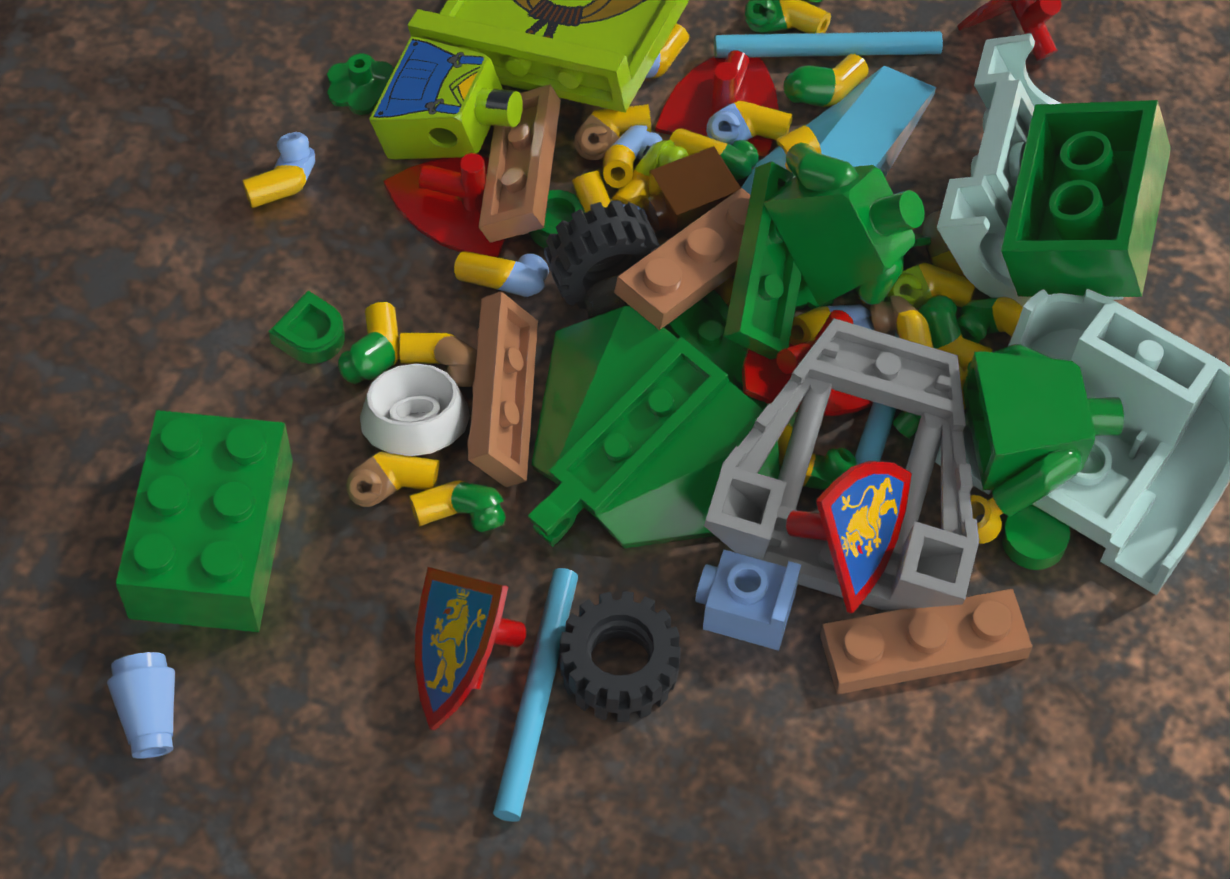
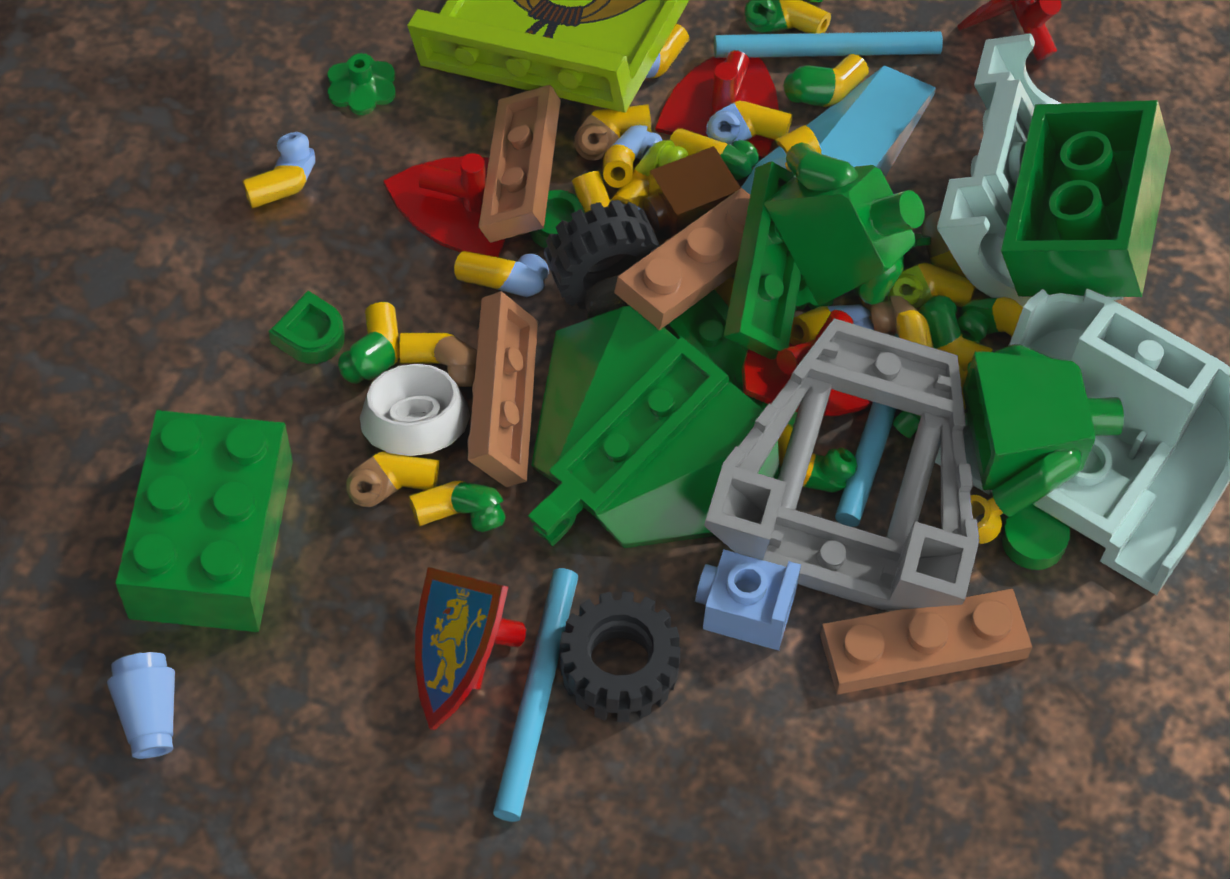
(441, 103): lime torso -> none
(860, 522): shield -> none

